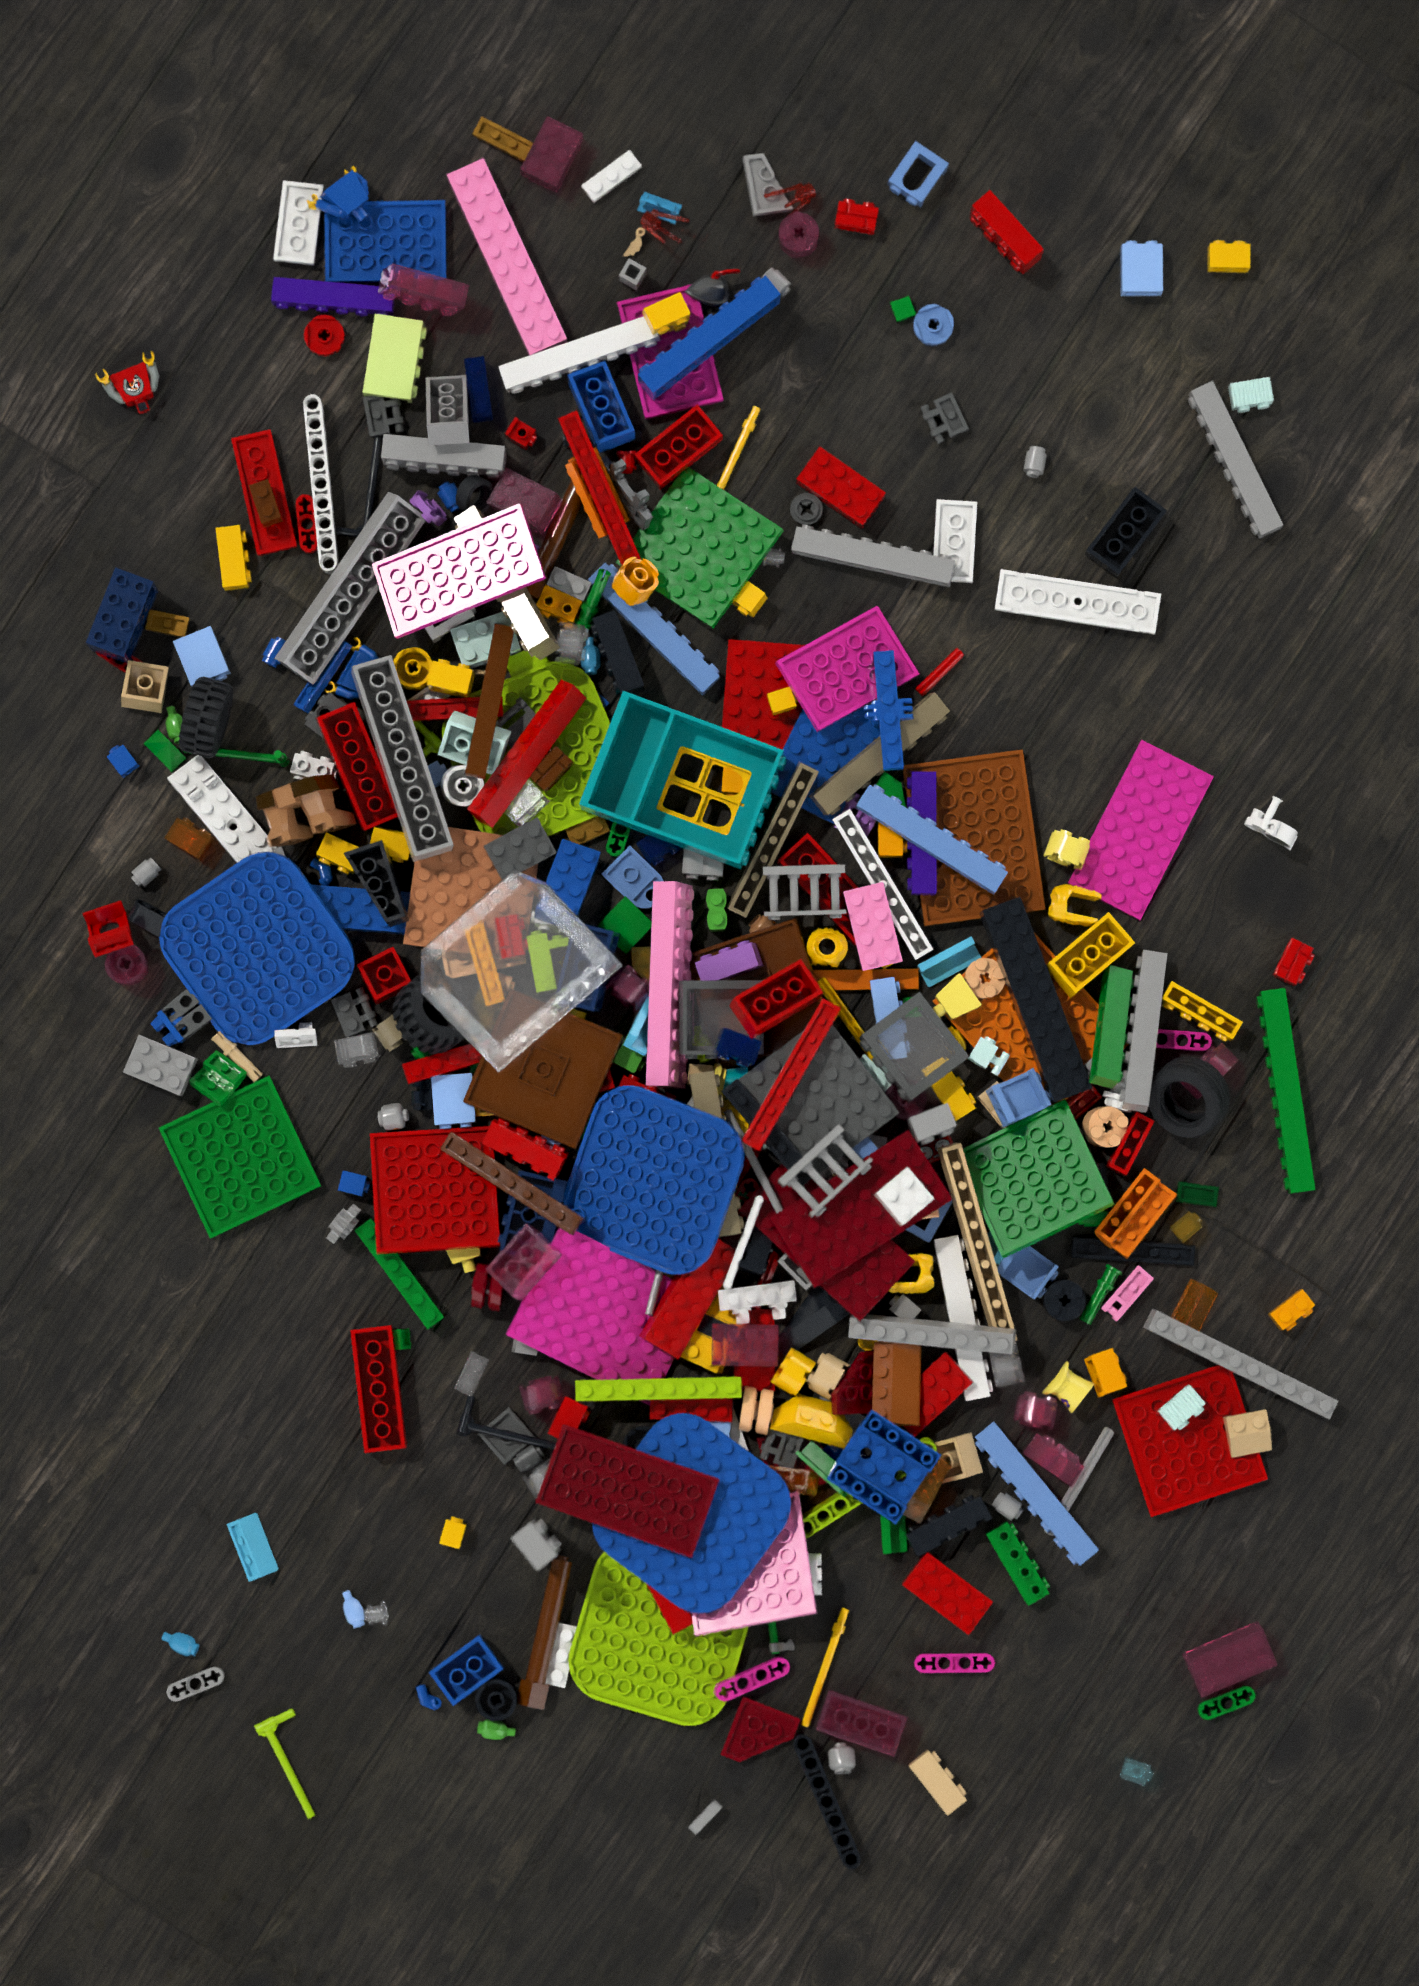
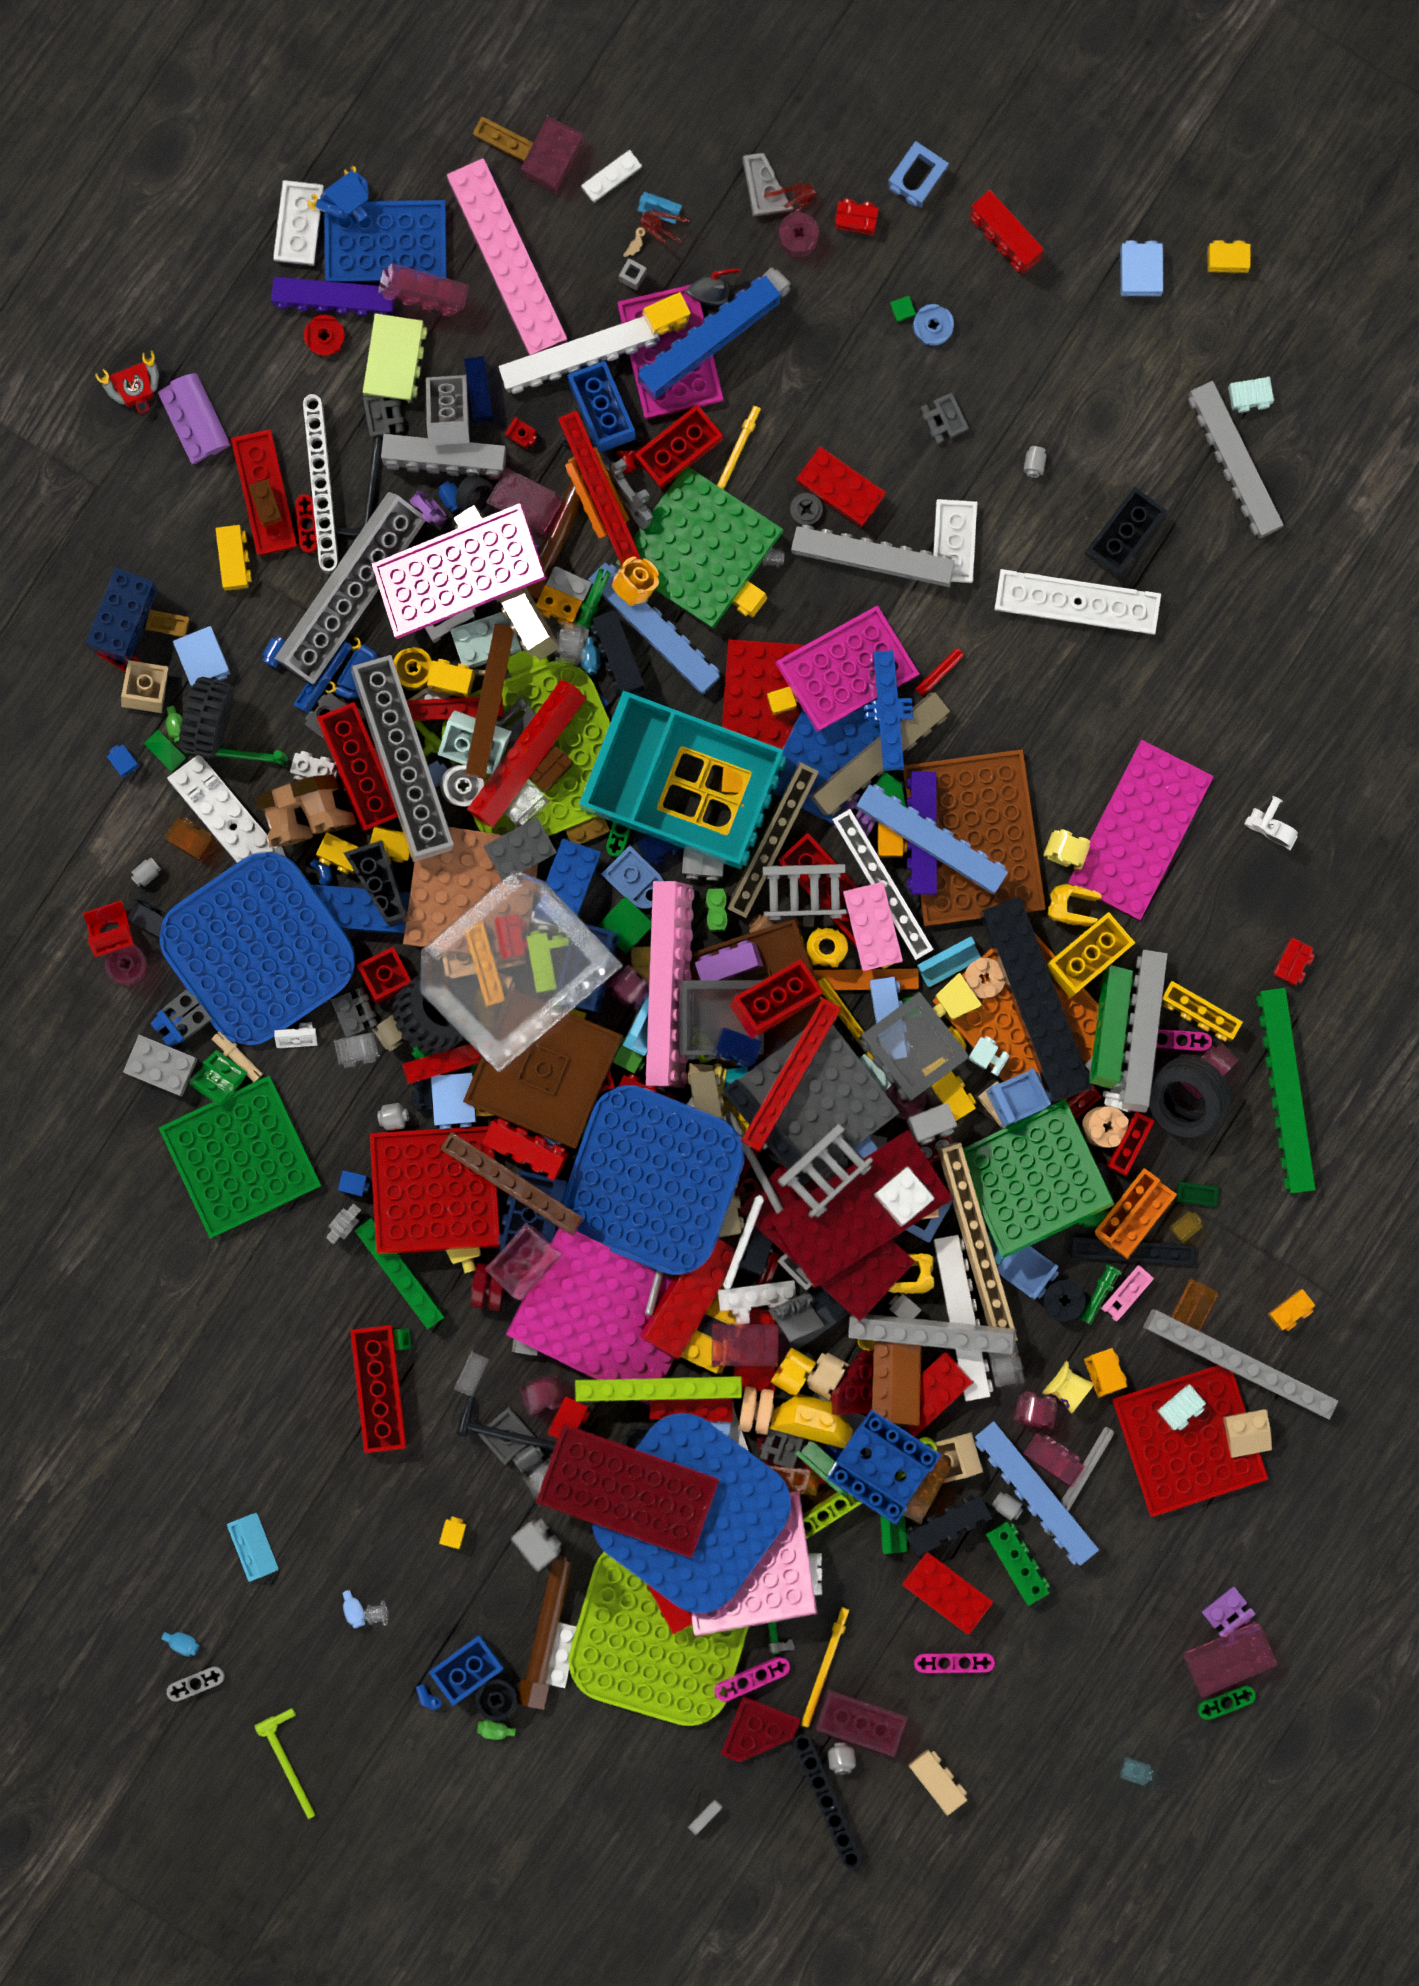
(193, 418): none -> medium lavender brick
(797, 1317): none -> dark grey hinge
(1225, 1607): none -> medium lavender plate

